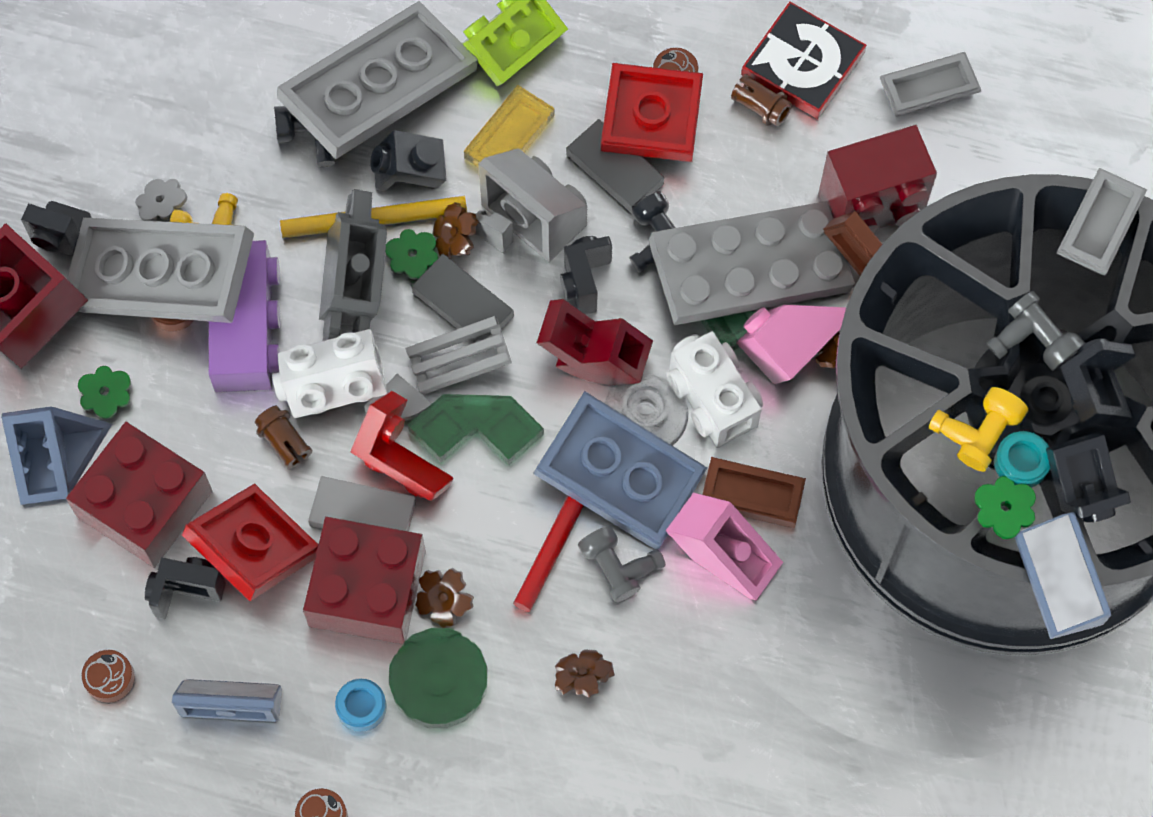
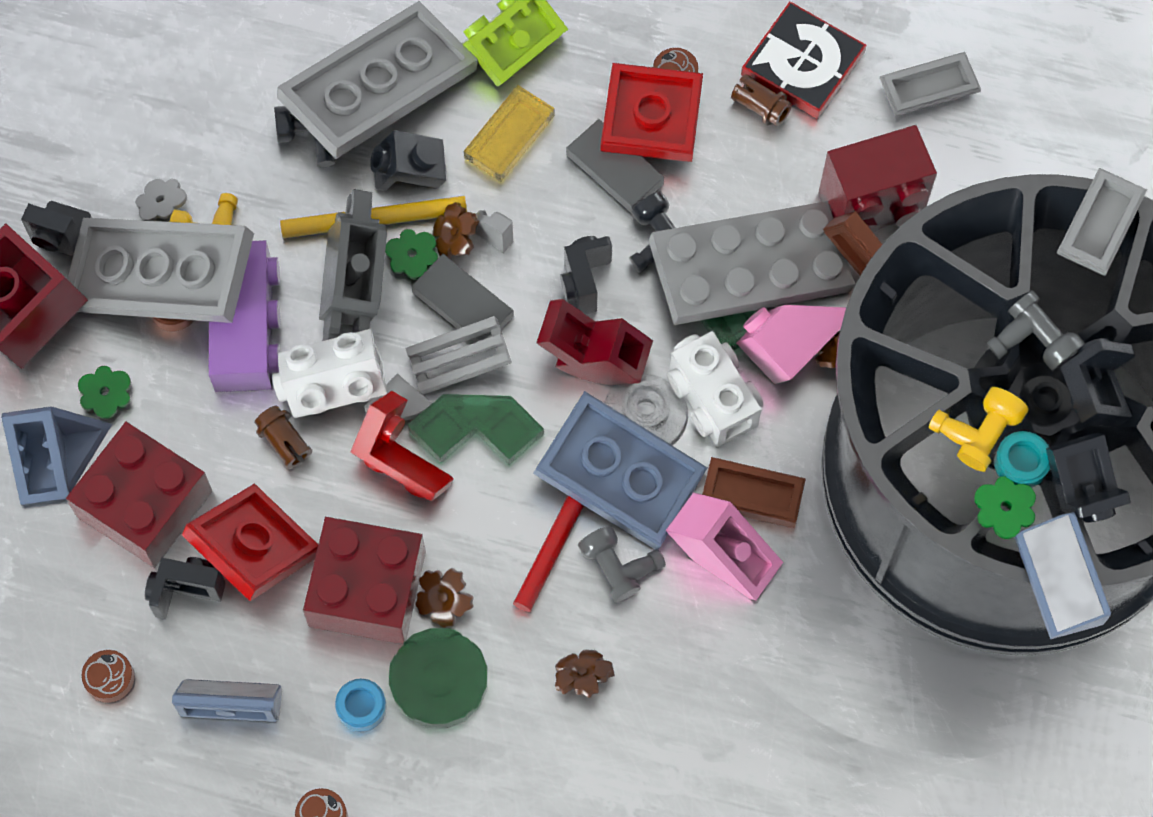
(361, 504): light grey tile -> none
(540, 207): light grey slope -> none

